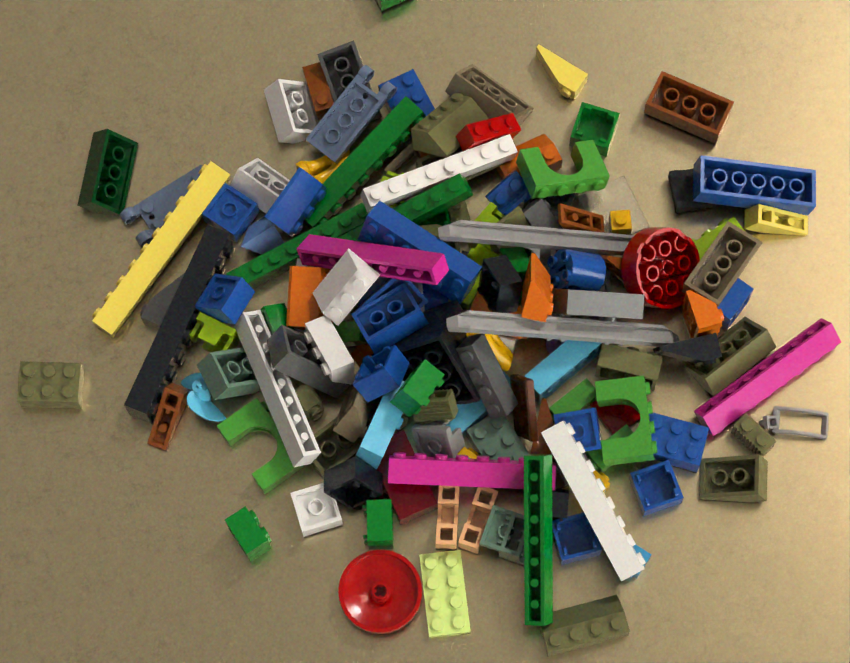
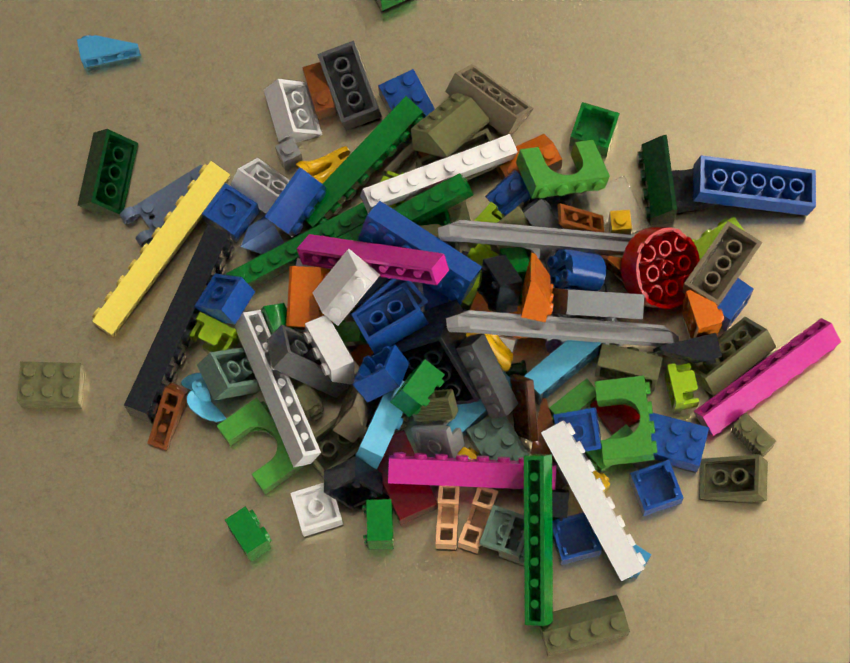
(101, 50): none -> dark azure slope
(157, 307): dark grey slope -> none
(288, 154): none -> light grey brick
(349, 116): sand blue hinge -> none
(380, 591): red dish -> none
(444, 593): yellowish green plate -> none
(487, 130): red brick -> none
(517, 368): none -> dark green bush
(565, 76): light yellow slope -> none
(658, 181): none -> dark green slope
(680, 387): none -> lime panel
(688, 107): dark orange brick -> none
(774, 423): light grey sword -> none
(775, 221): light yellow slope -> none

